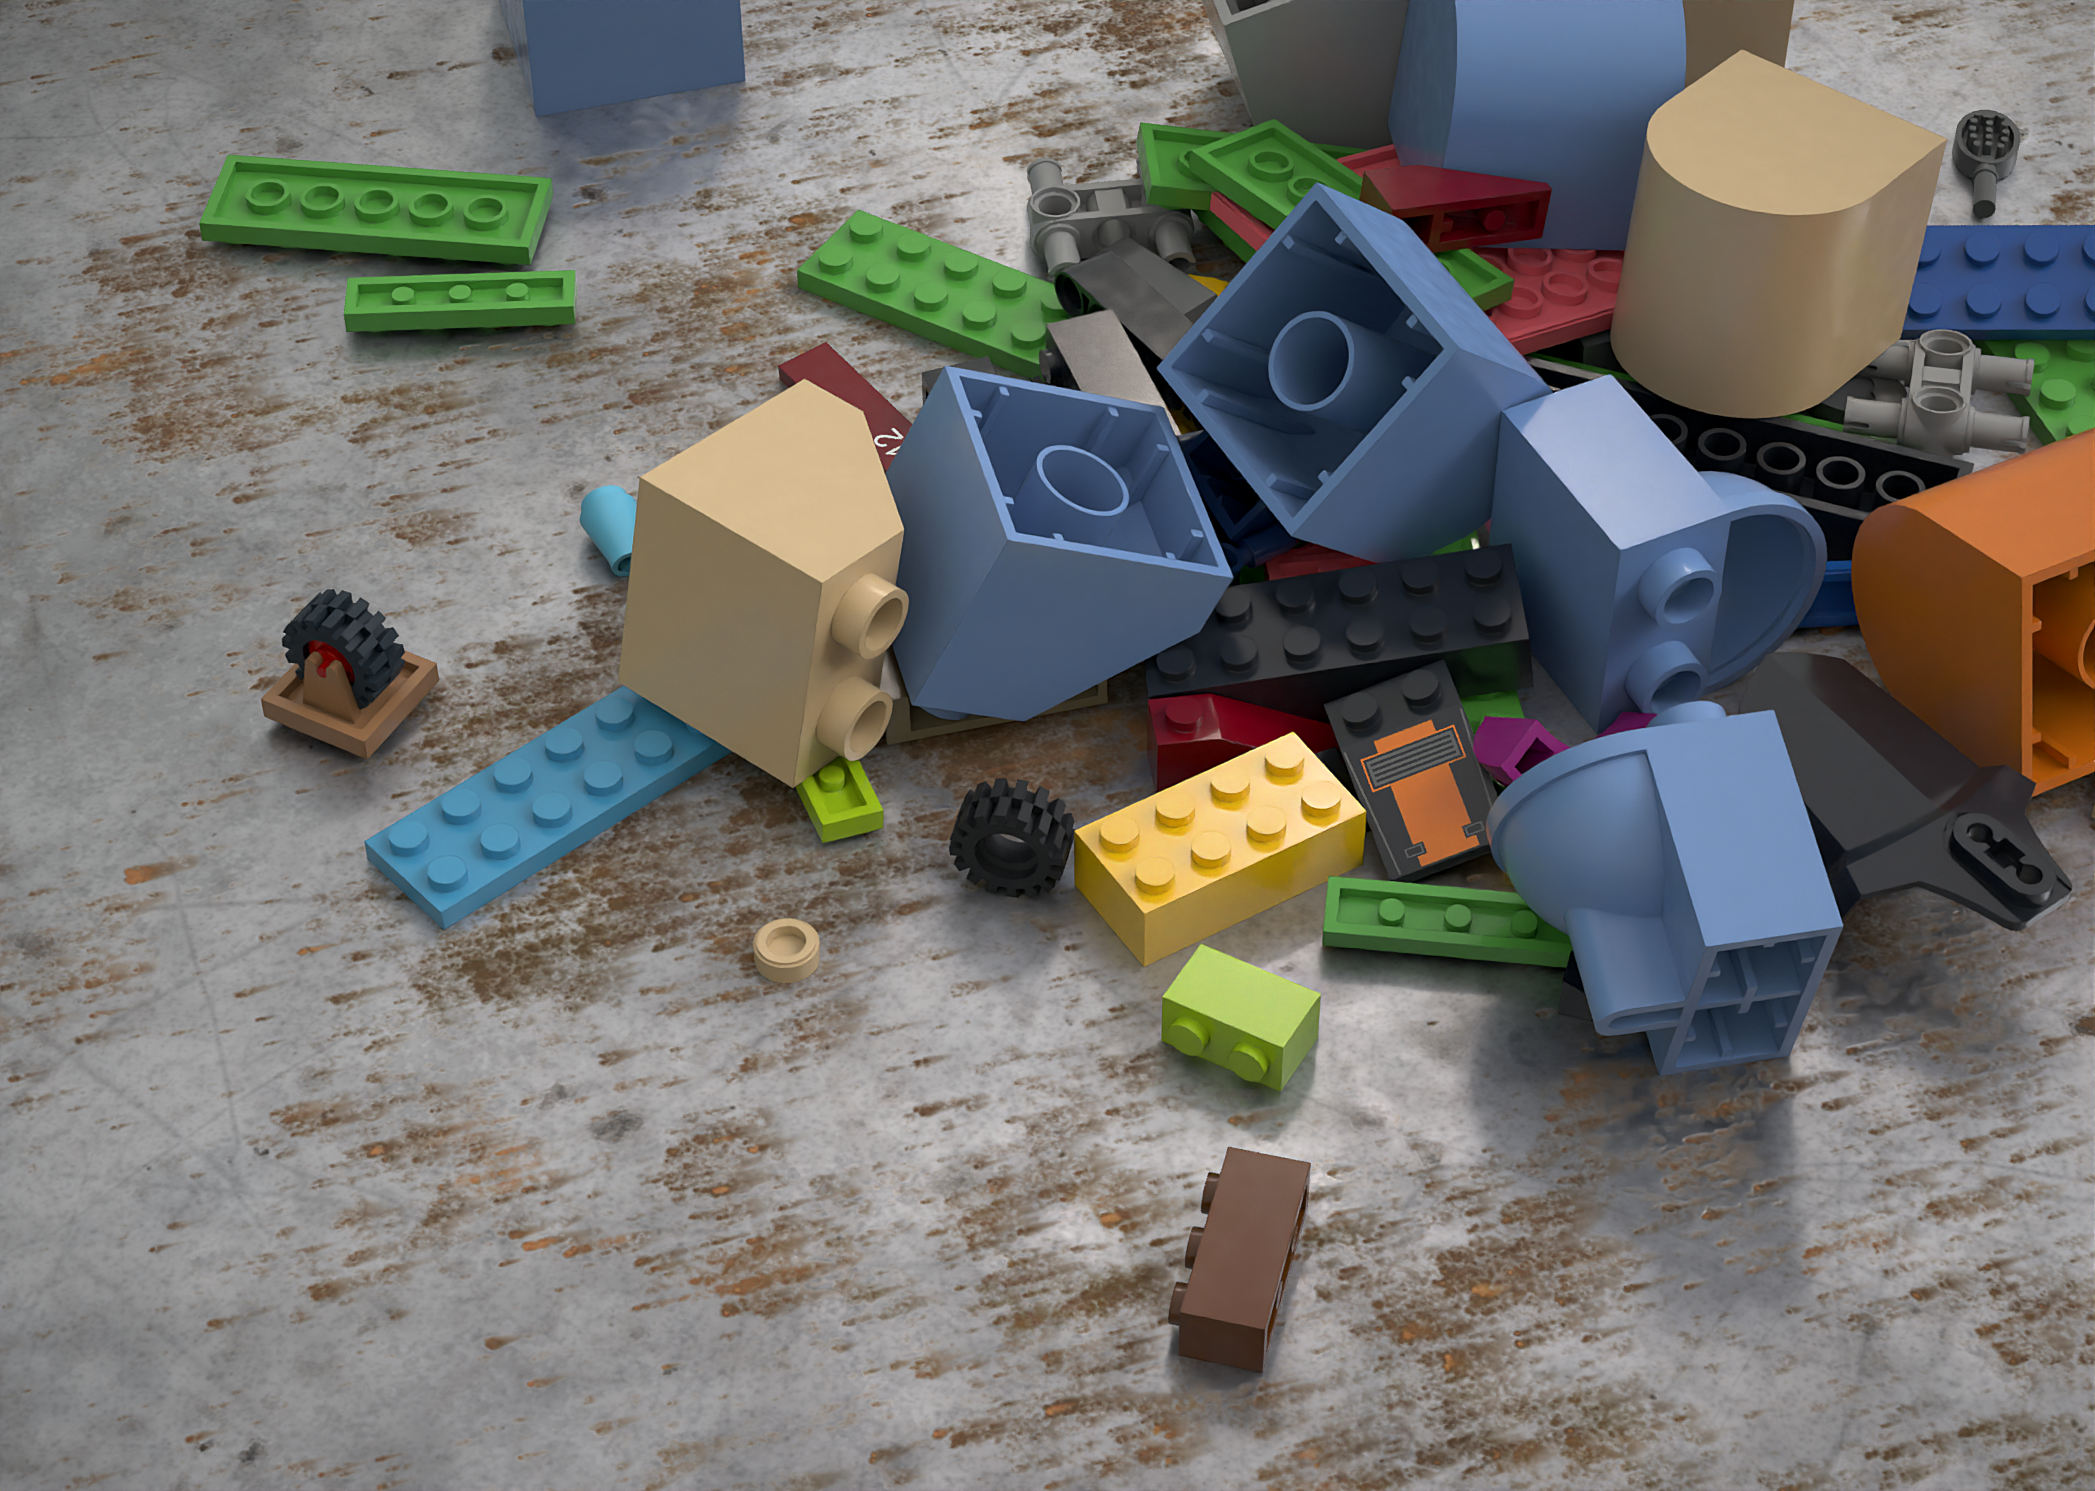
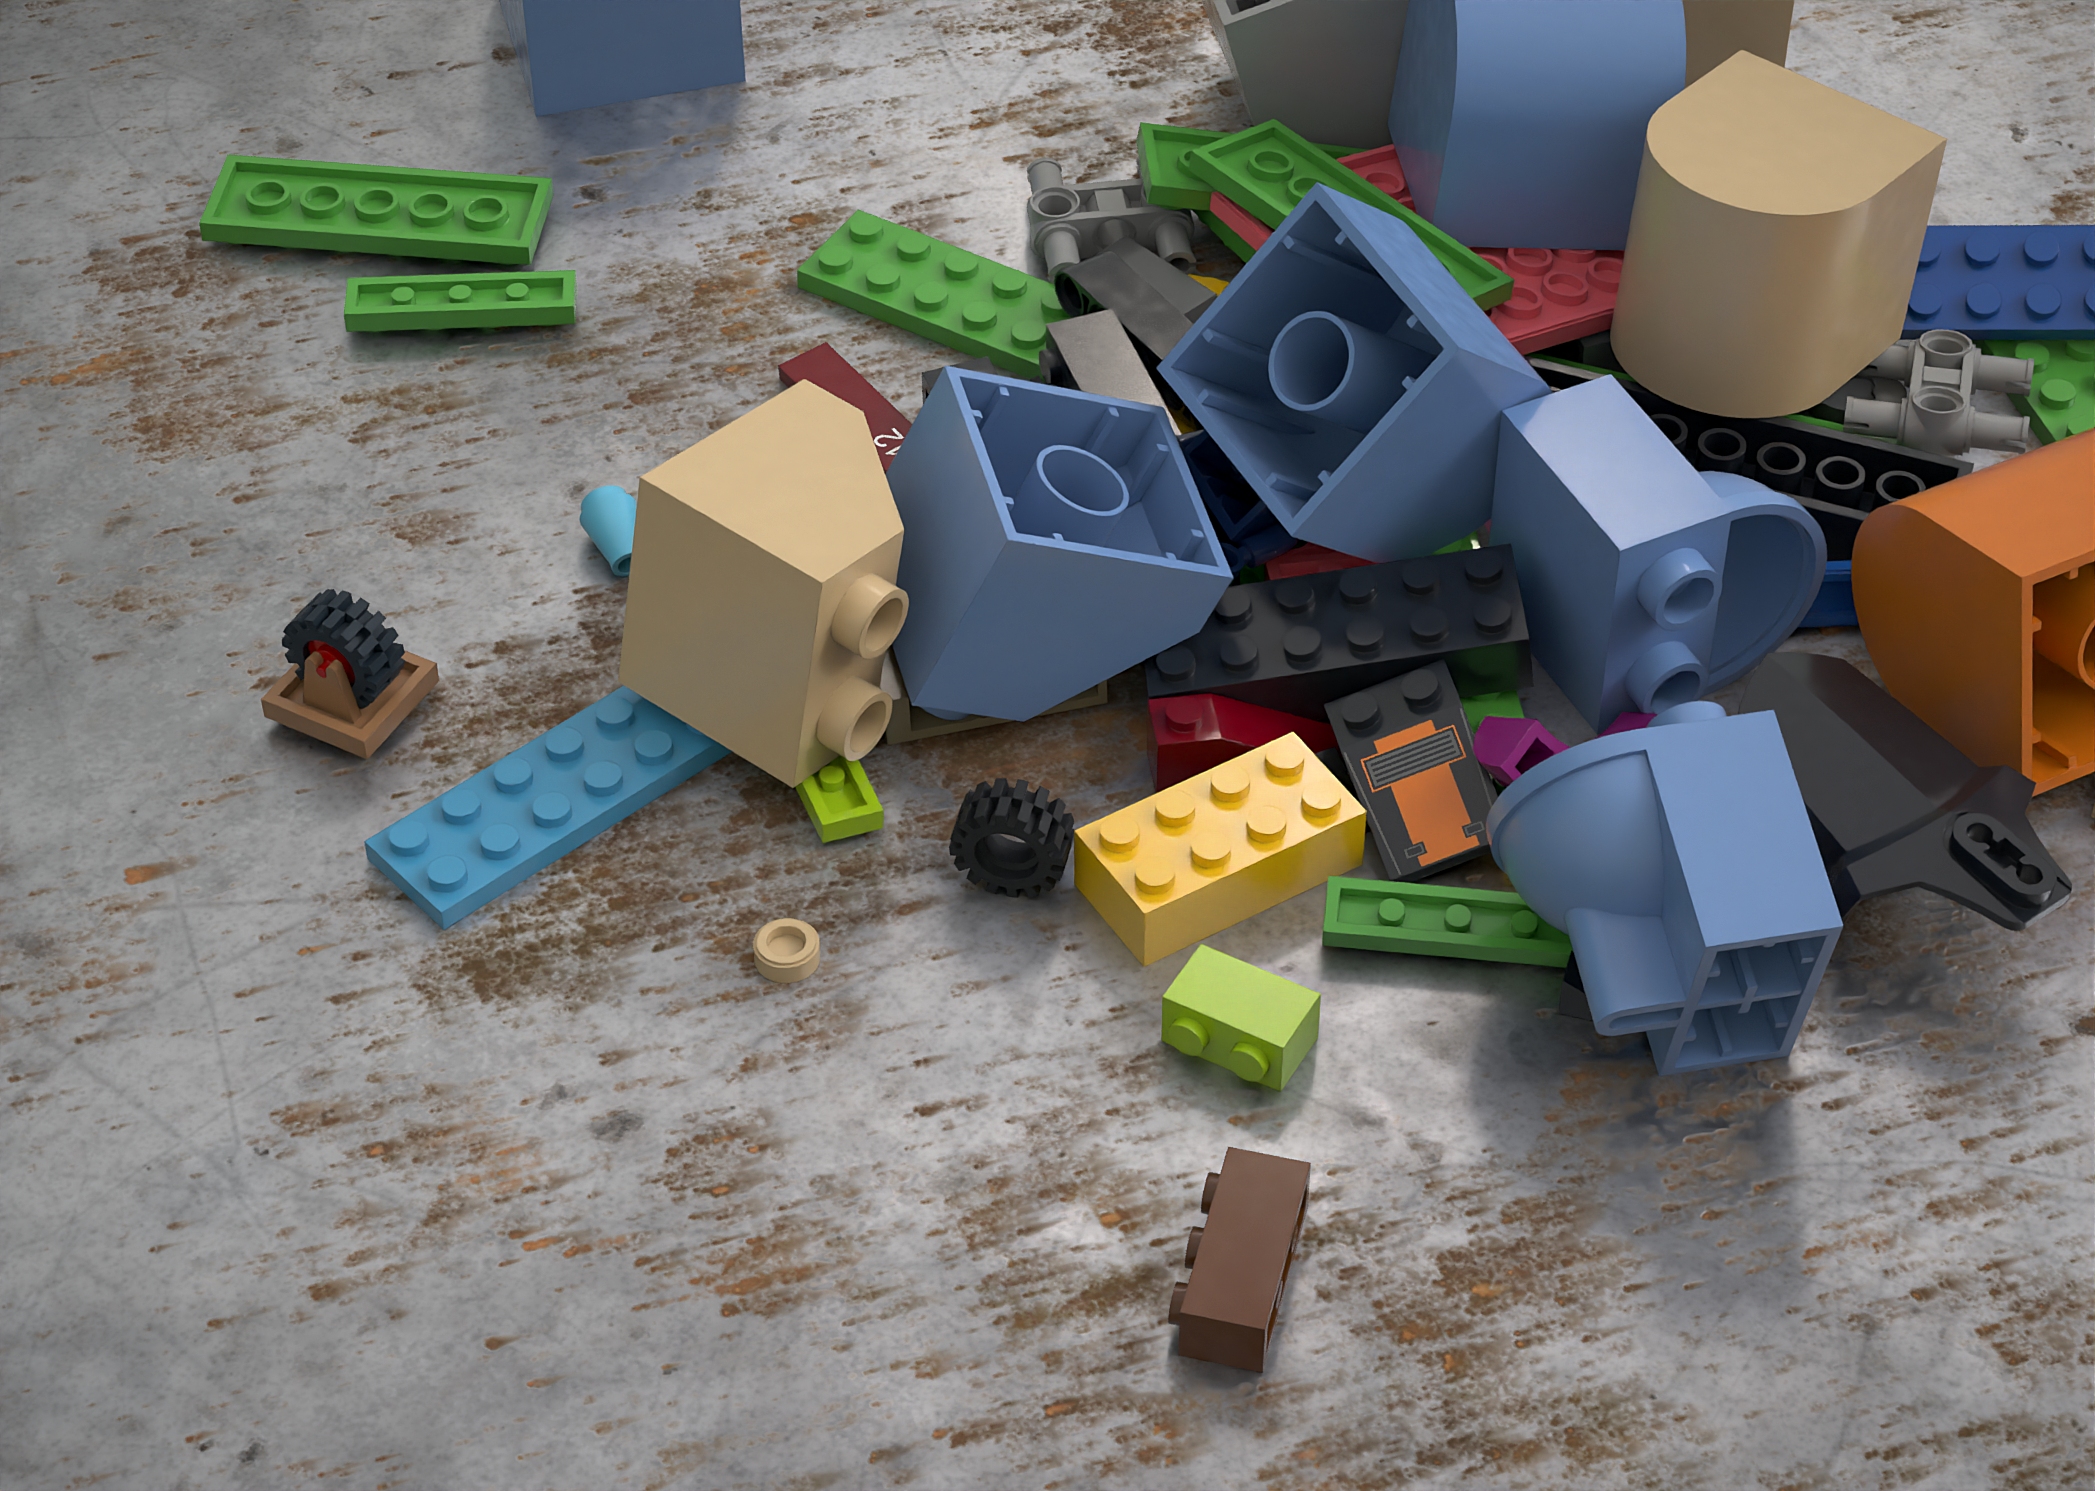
(1457, 206): dark red slope -> none
(1986, 152): dark grey piece -> none

